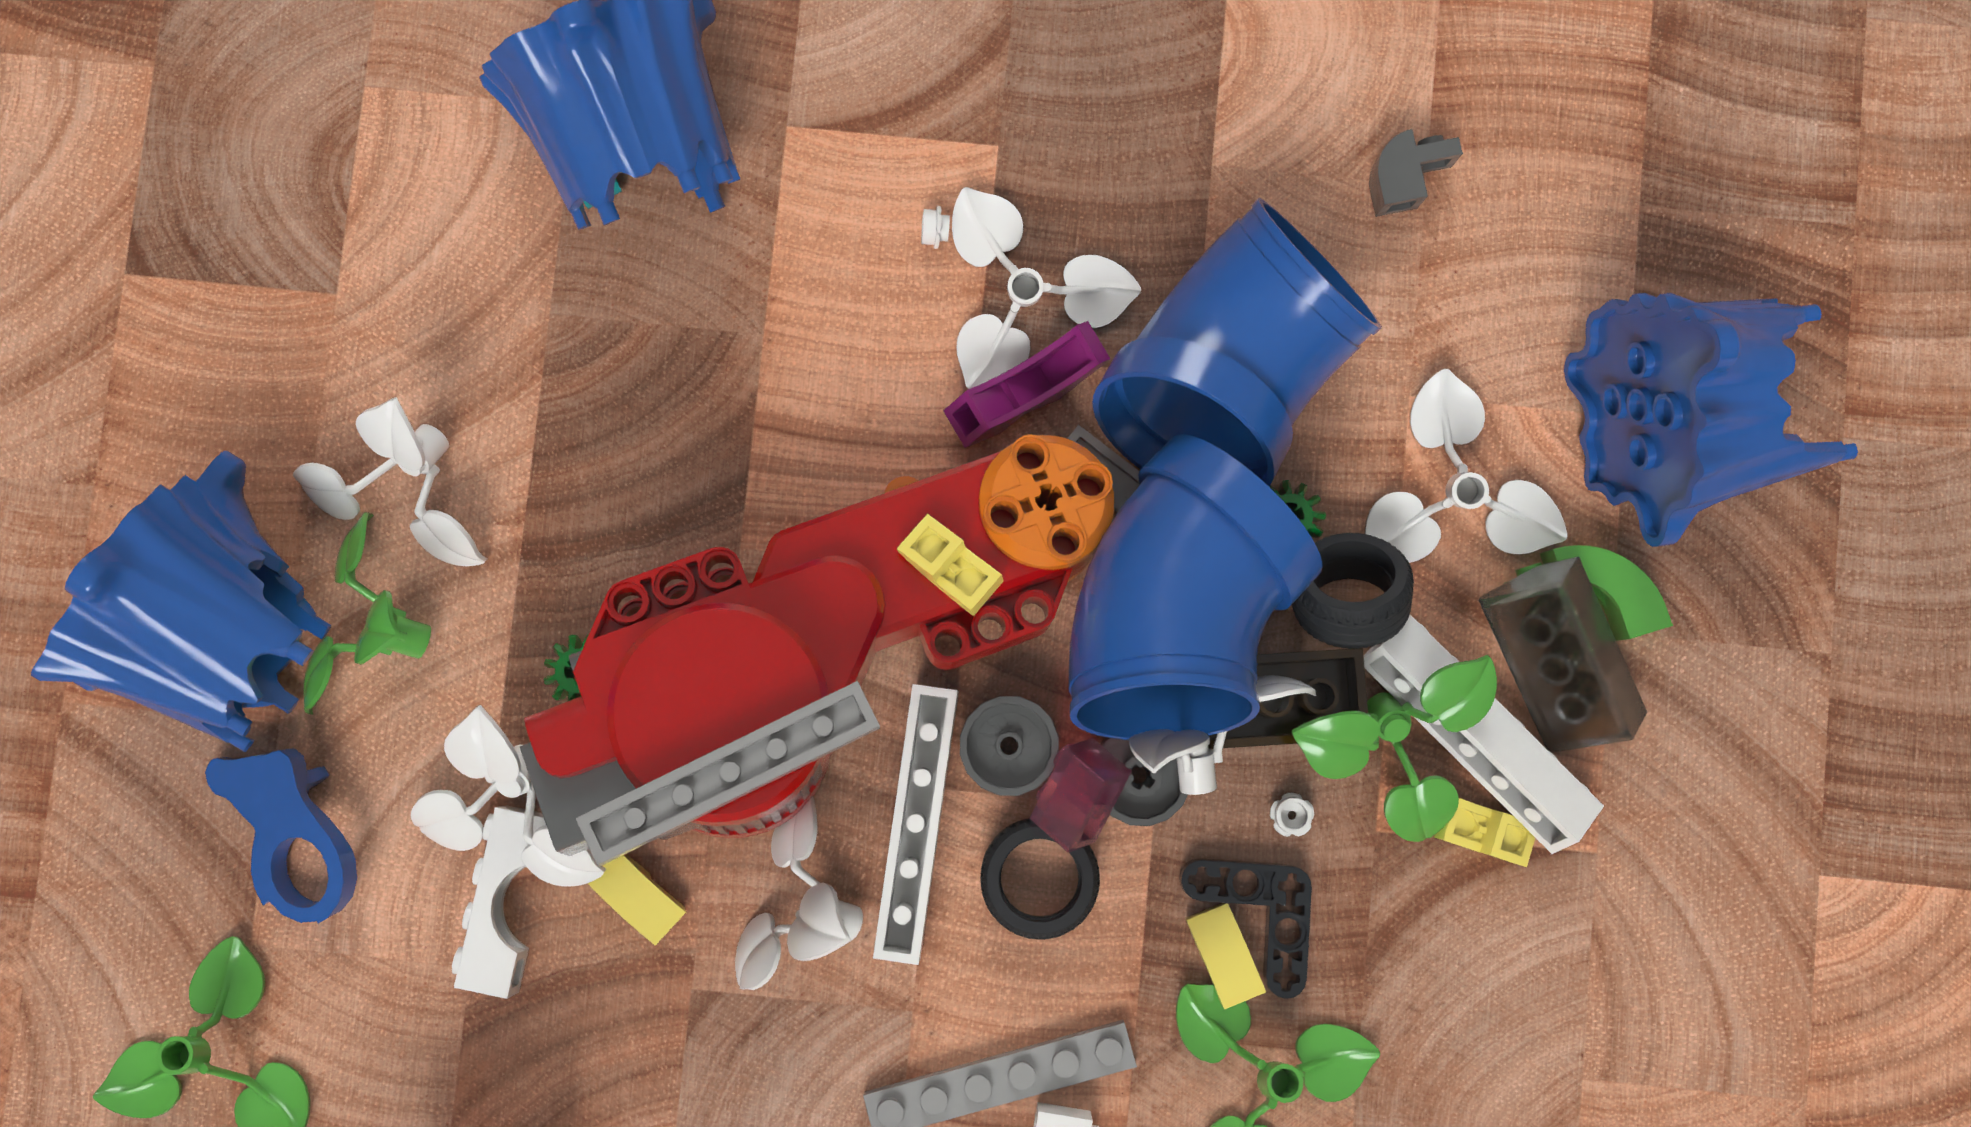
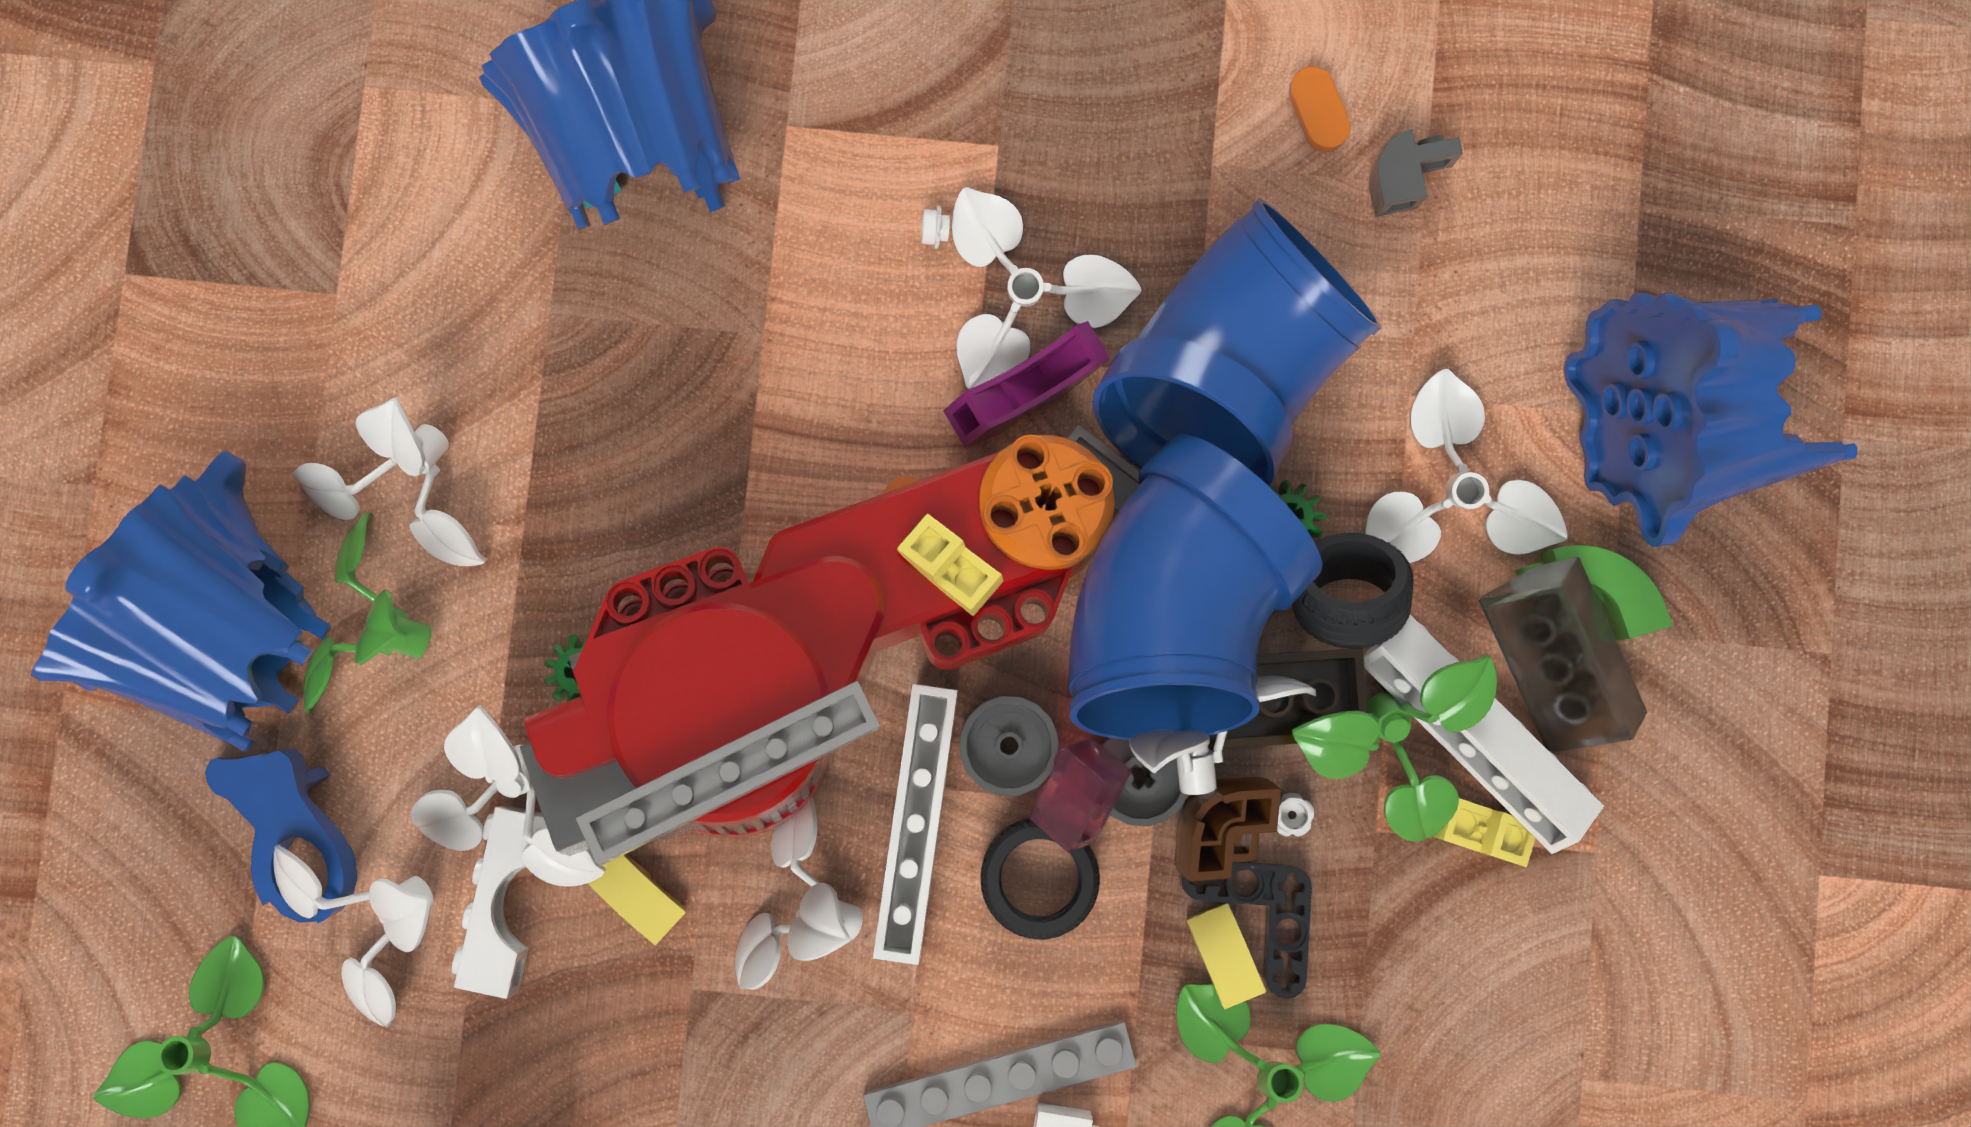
(400, 909): none -> white plant
(1224, 826): none -> reddish brown brick
(1319, 109): none -> orange tile

